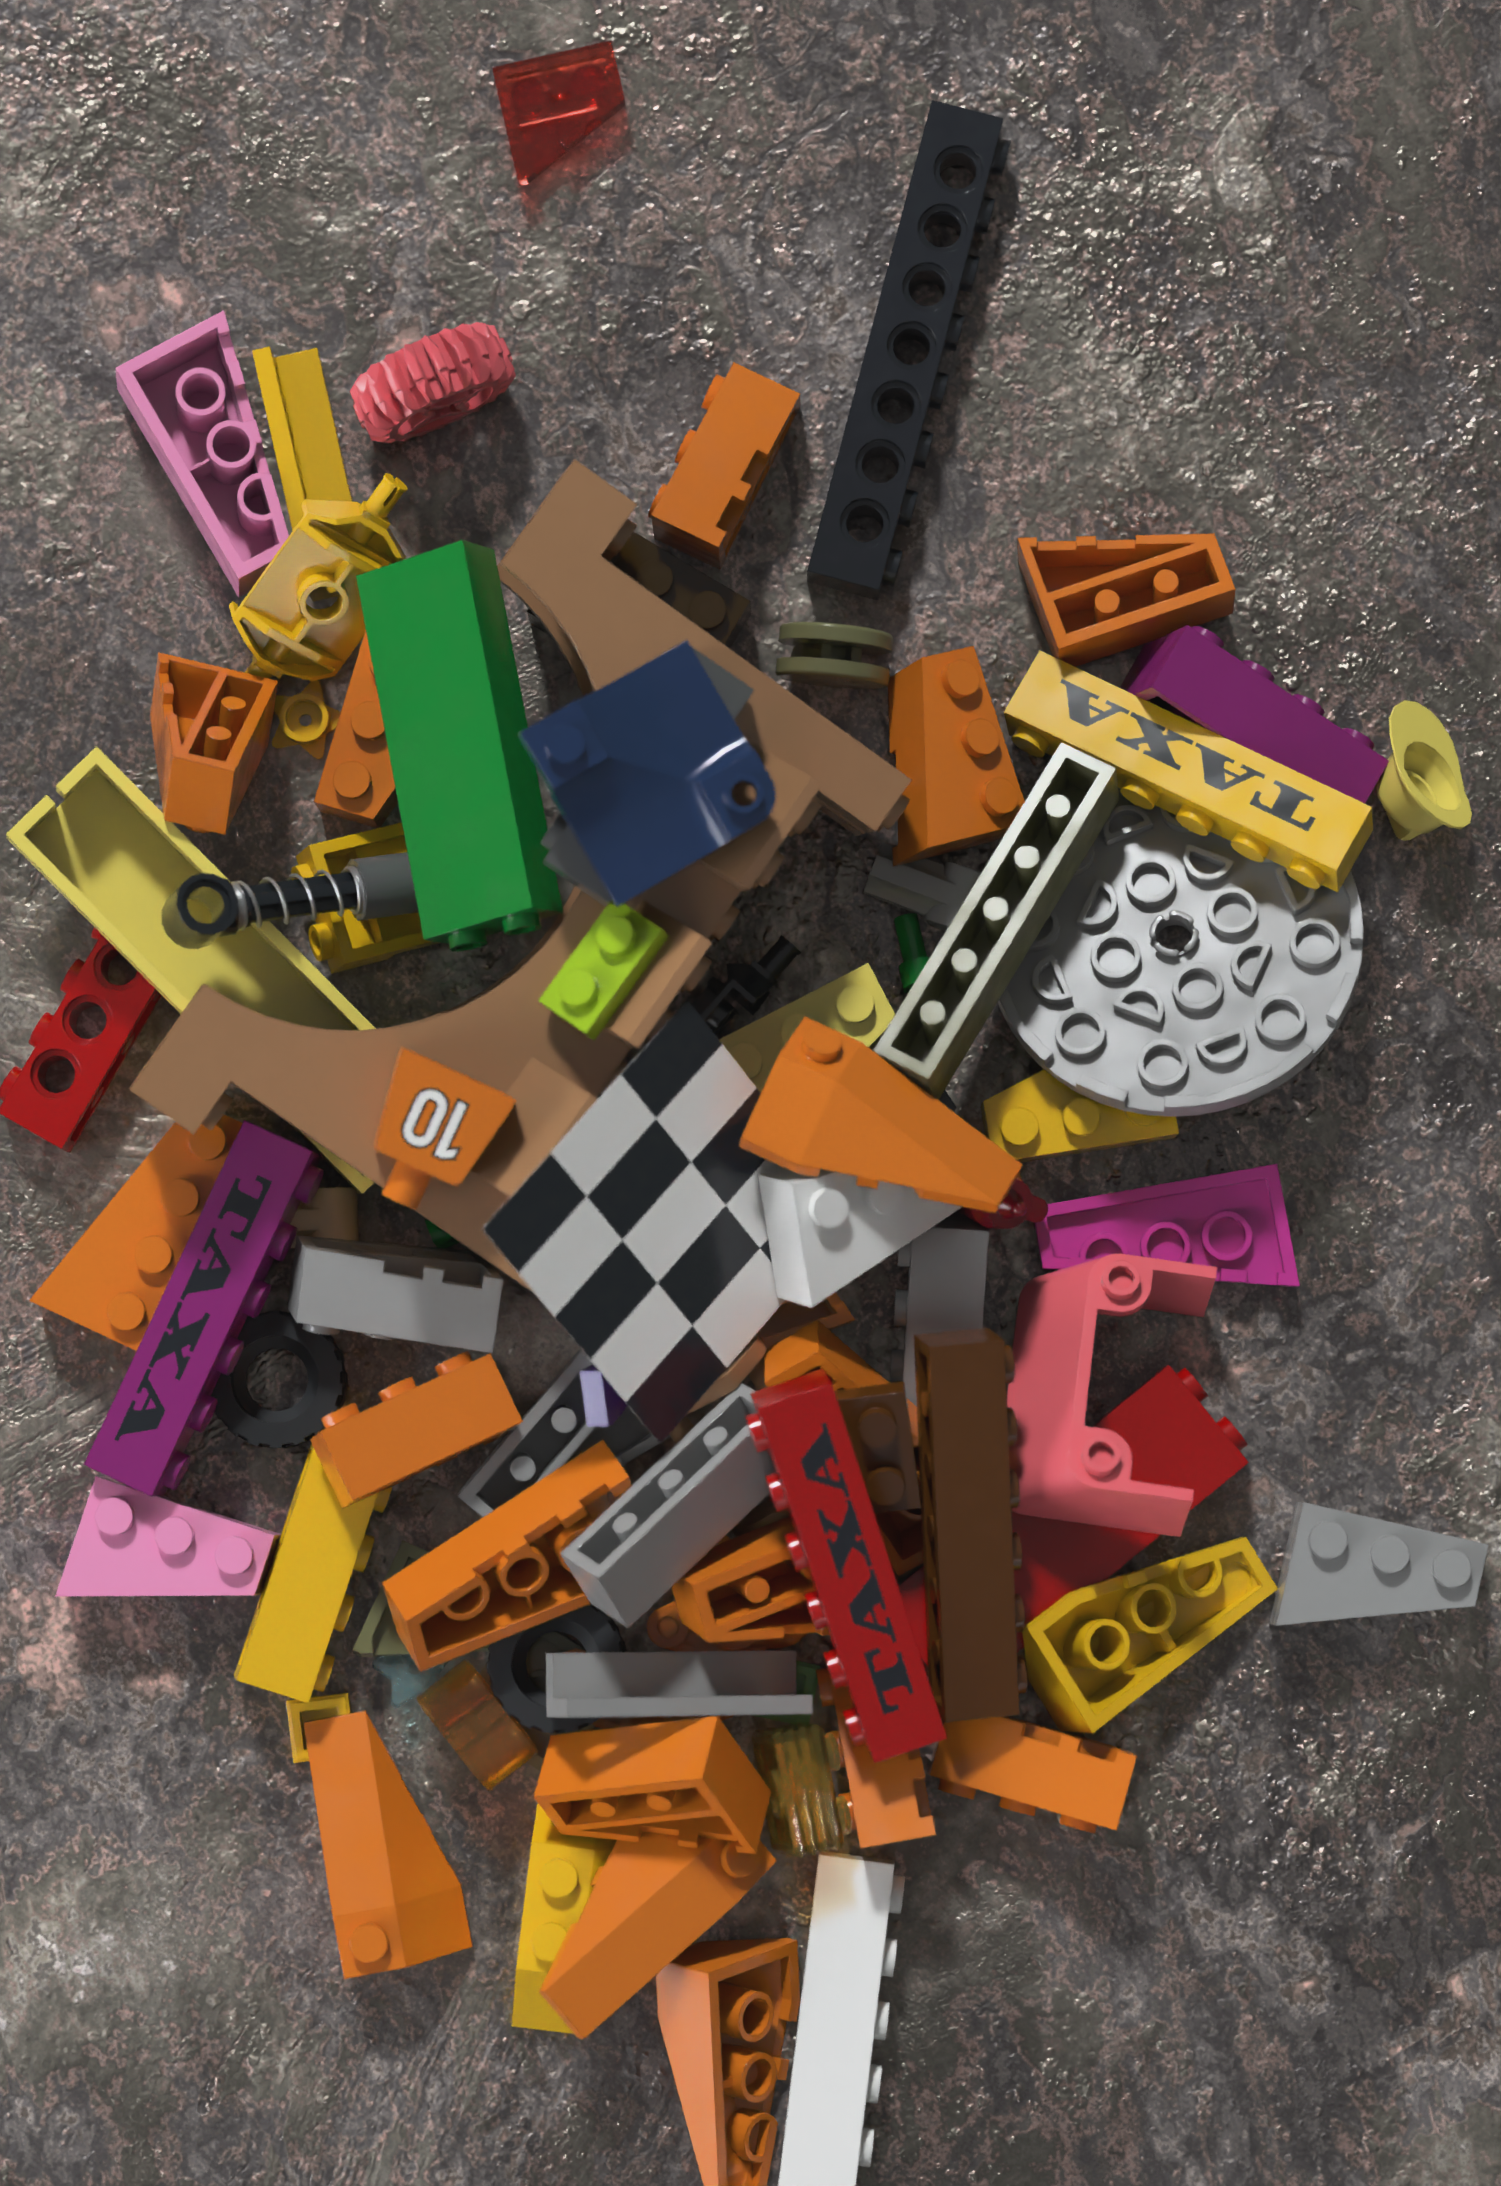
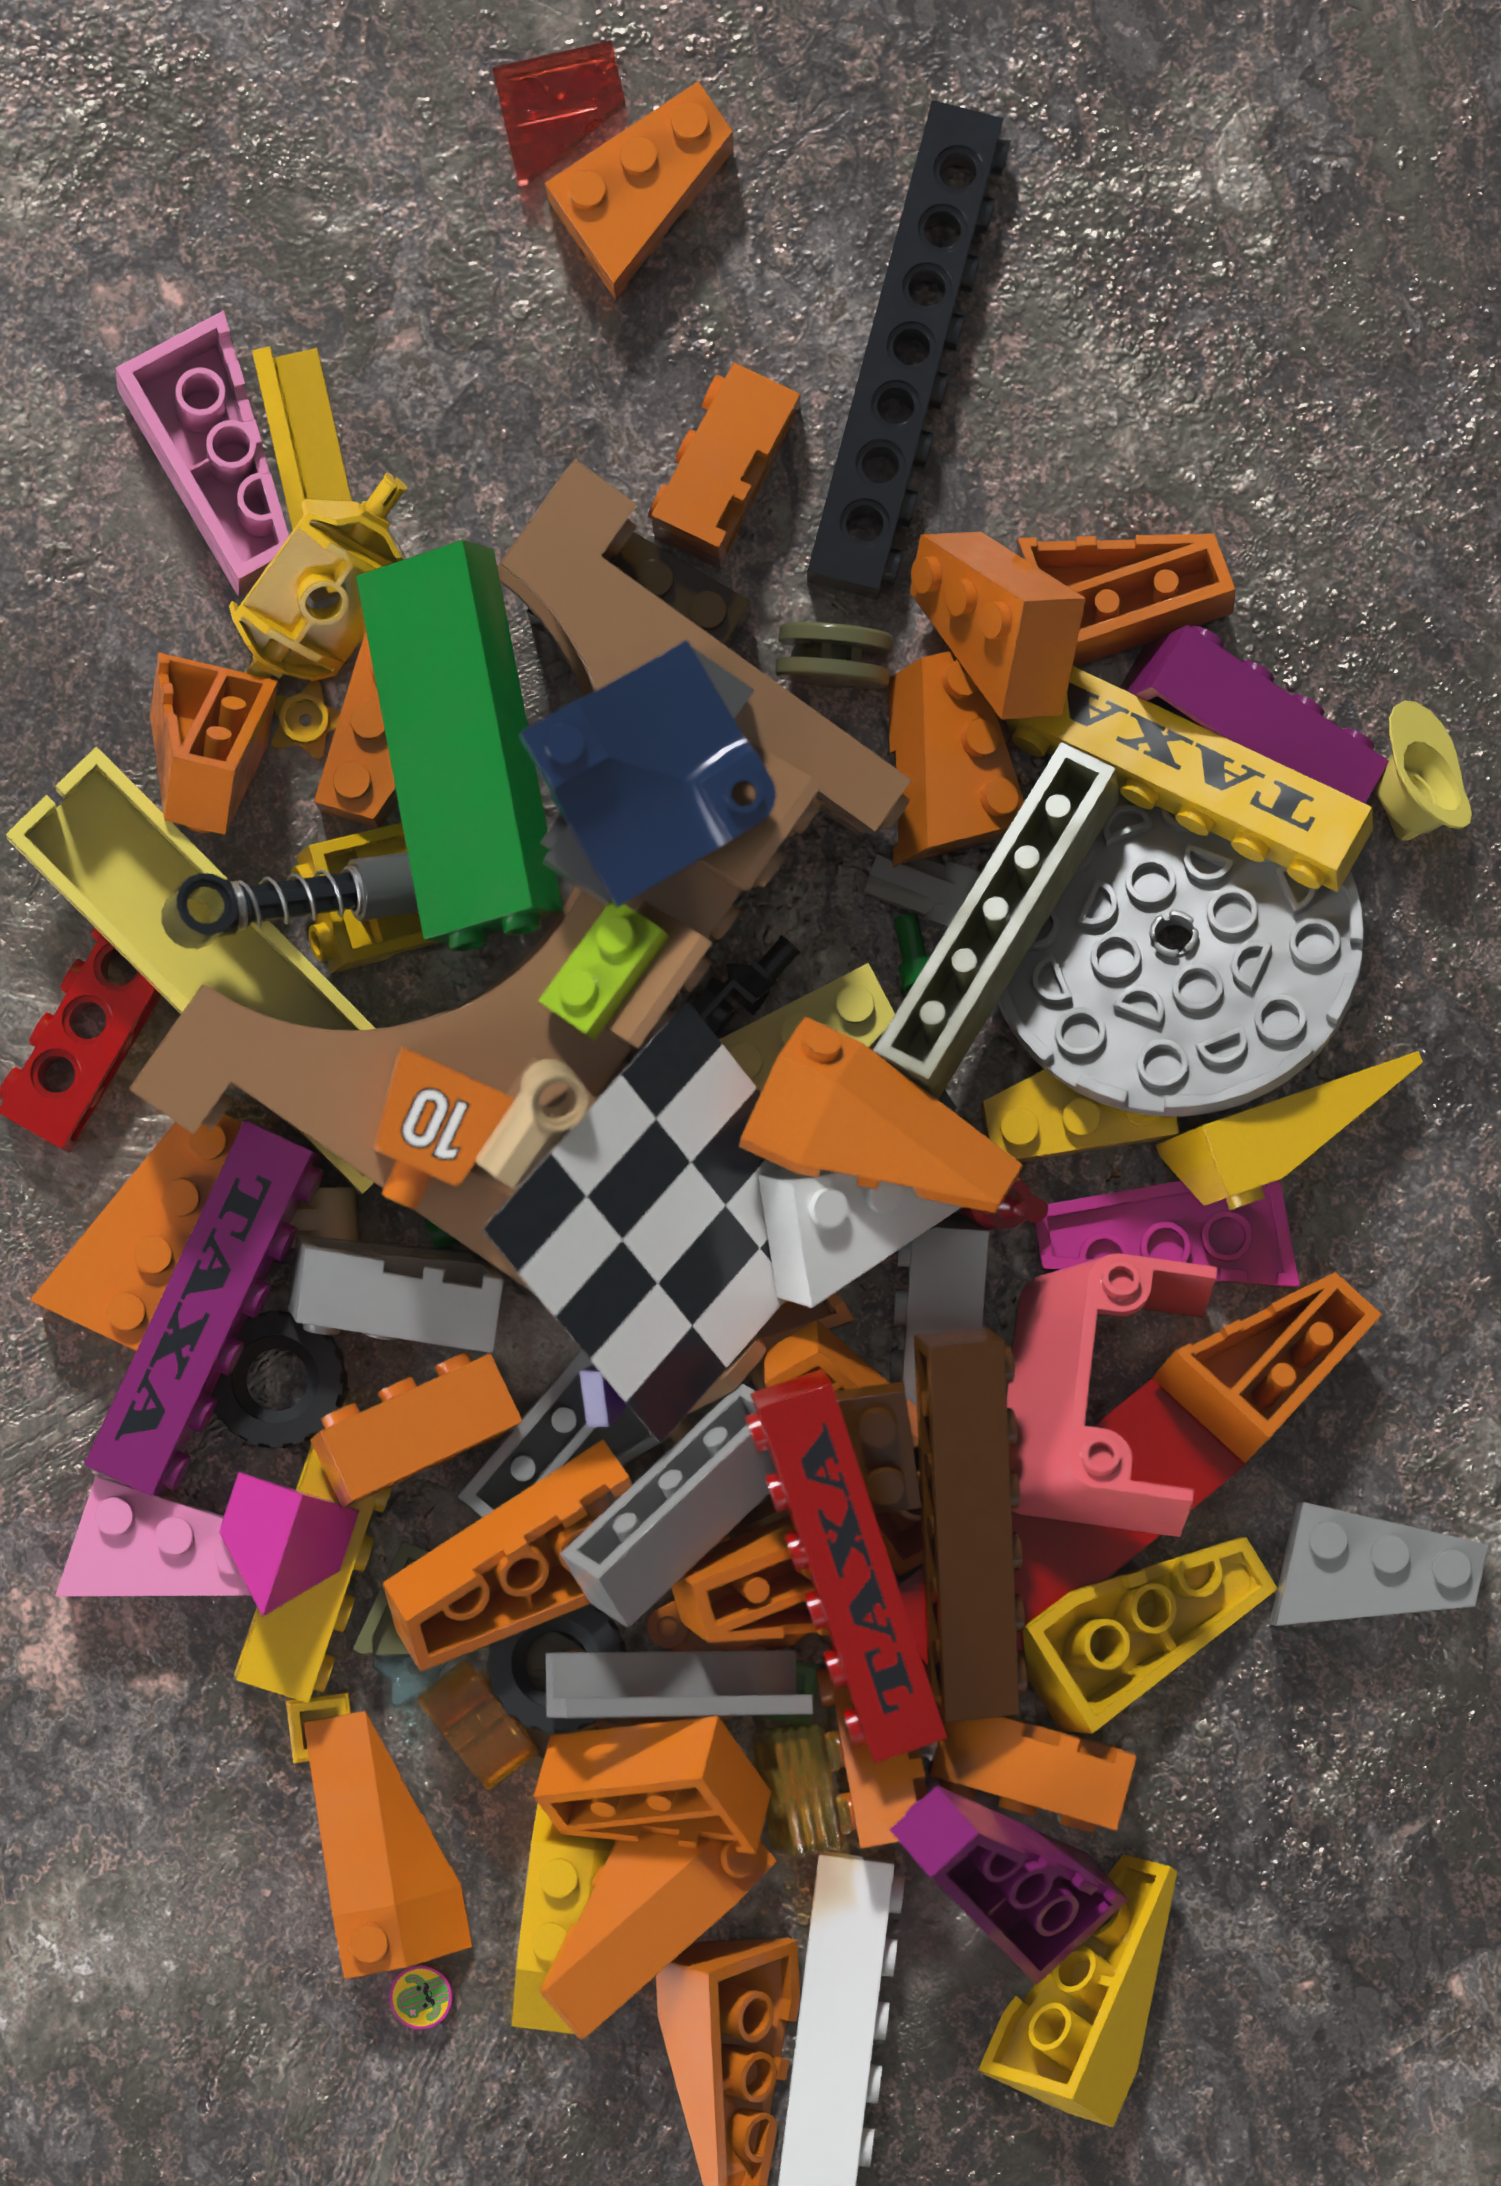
(283, 1539): none -> dark pink slope
(421, 1997): none -> tile
(432, 382): coral gear -> none
(530, 1130): none -> tan piece
(639, 184): none -> orange wedge
(1000, 619): none -> orange wedge
(1011, 1880): none -> magenta wedge
(1086, 2022): none -> yellow wedge
(1265, 1366): none -> orange wedge
(1267, 1142): none -> yellow wedge

